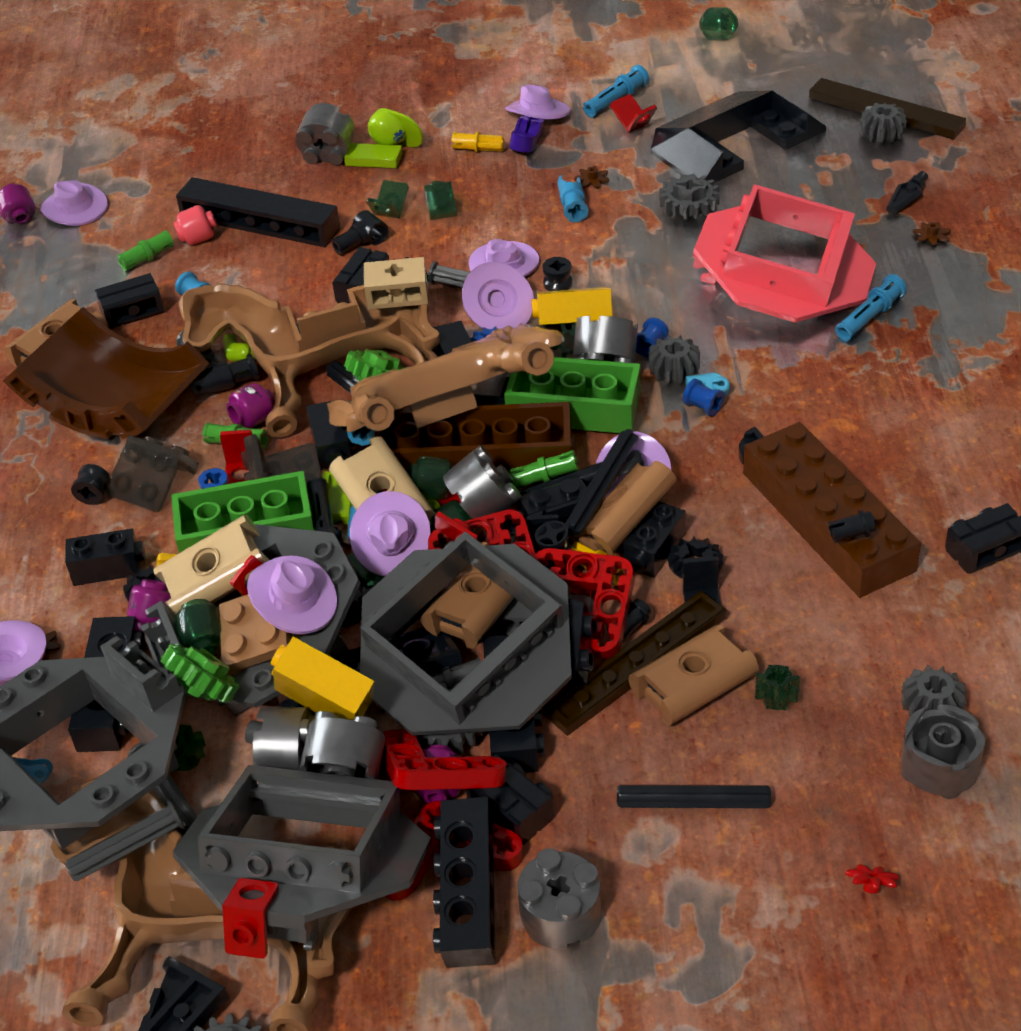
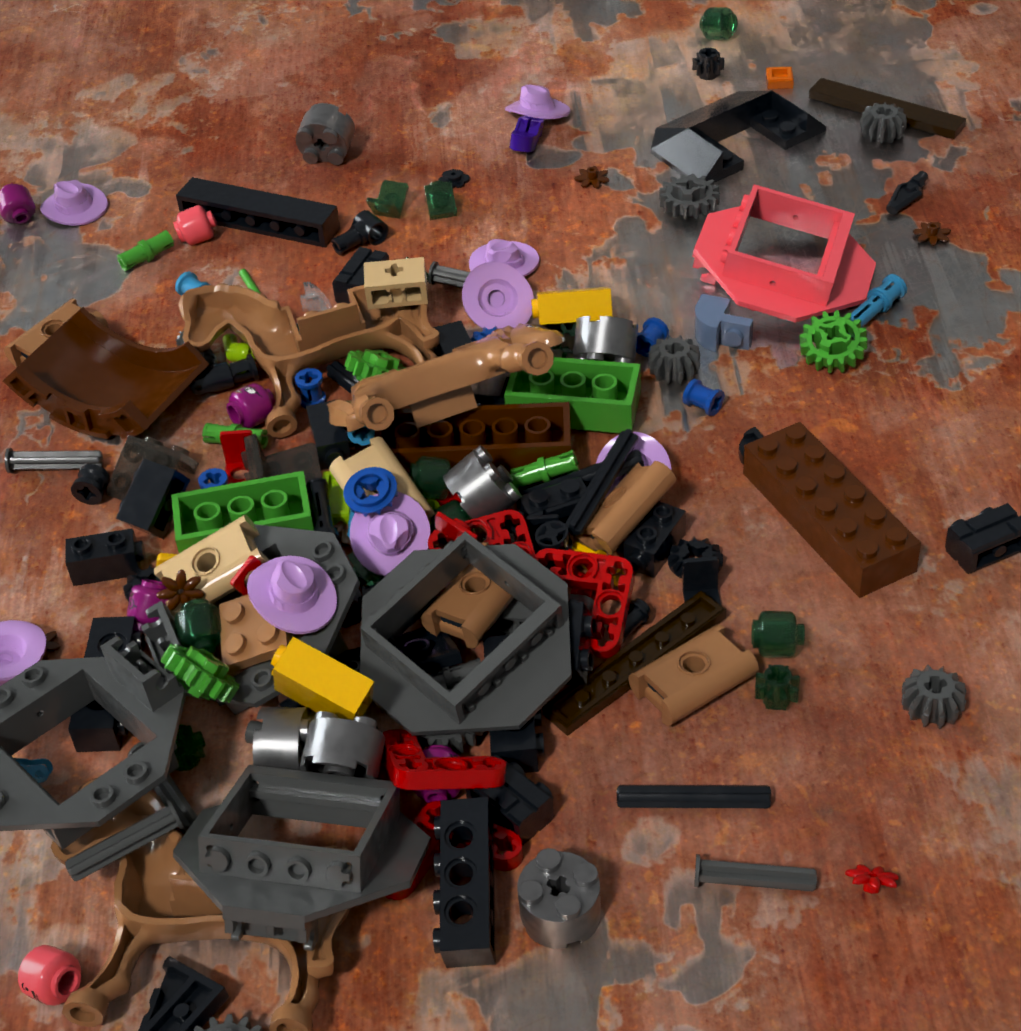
(49, 975): none -> coral head
(51, 459): none -> dark grey axle
(129, 300): black brick -> none
(149, 498): none -> black brick
(180, 589): none -> reddish brown plant
(246, 918): red bracket -> none
(248, 280): none -> bright green piece
(314, 299): none -> clear slope
(314, 388): none -> blue bush
(370, 479): none -> blue gear
(373, 155): lime tile -> none
(394, 128): lime cap -> none
(456, 177): none -> black plant
(477, 142): yellow axle -> none
(557, 274): black wheel -> none
(572, 199): dark azure piece -> none
(623, 86): dark azure pin -> none
(631, 114): red bracket -> none
(708, 63): none -> black gear
(712, 381): medium azure arm -> none
(717, 327): none -> sand blue brick
(754, 875): none -> dark grey axle
(777, 634): none -> clear green head
(779, 78): none -> orange tile
(833, 341): none -> bright green gear
(852, 526): black pin -> none
(942, 750): flat silver brick -> none

